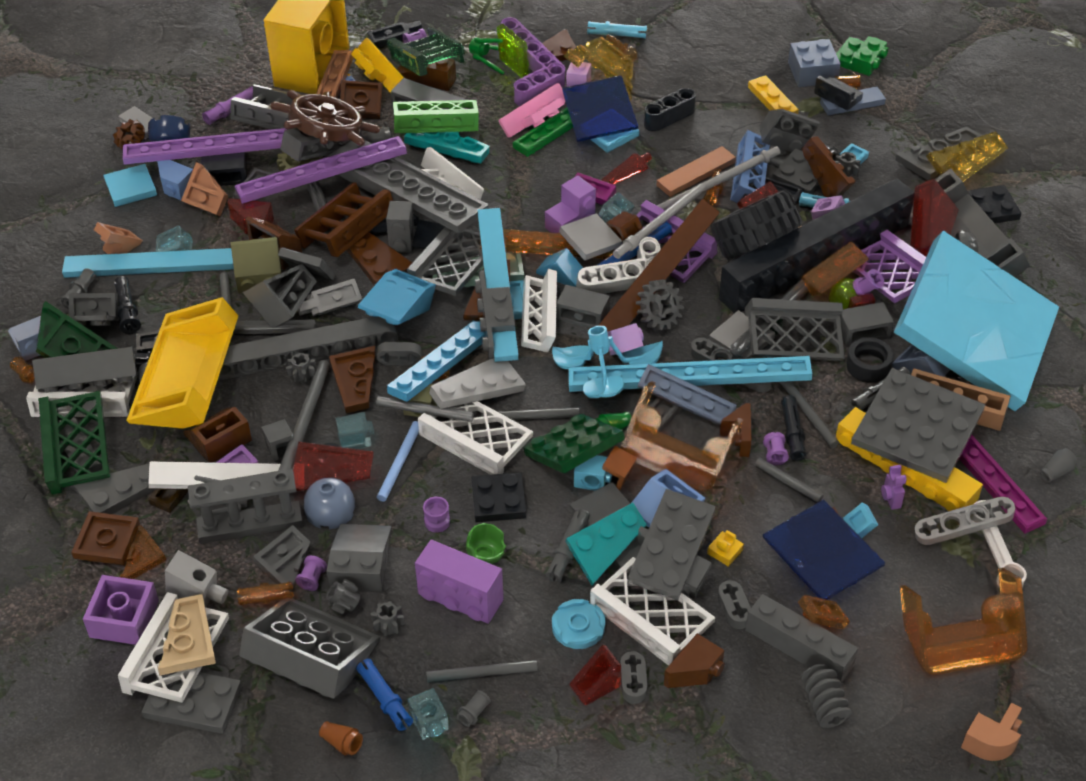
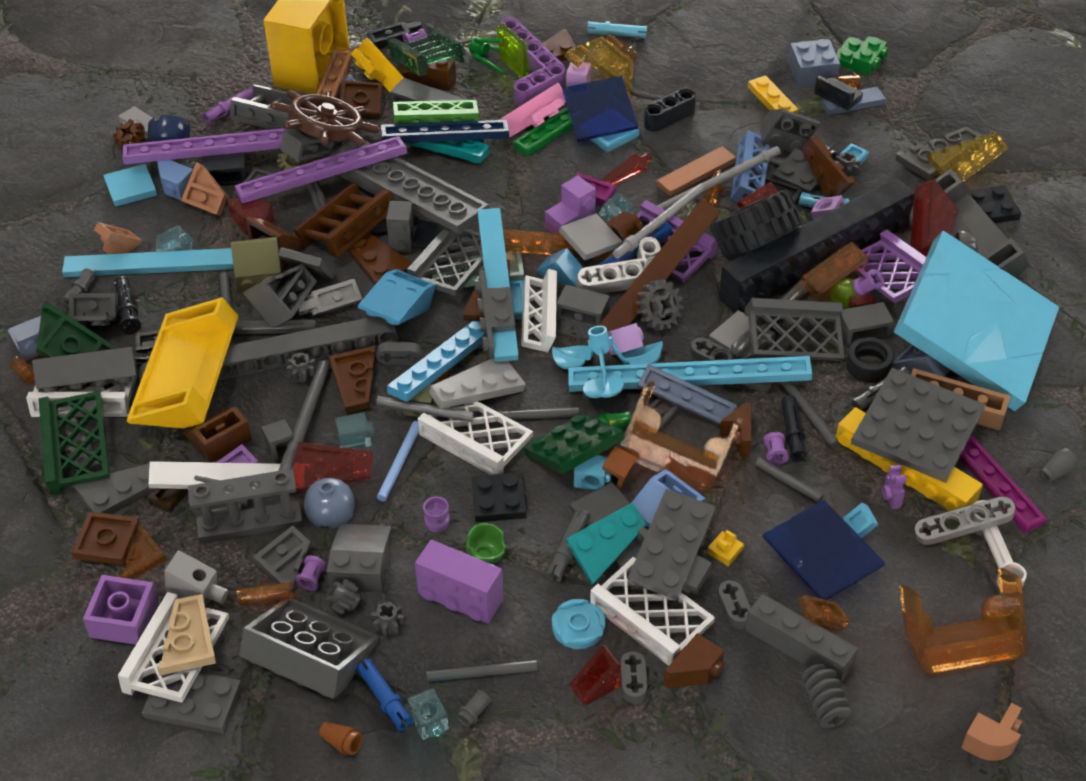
(443, 169): white bracket -> none
(446, 131): none -> dark blue plate

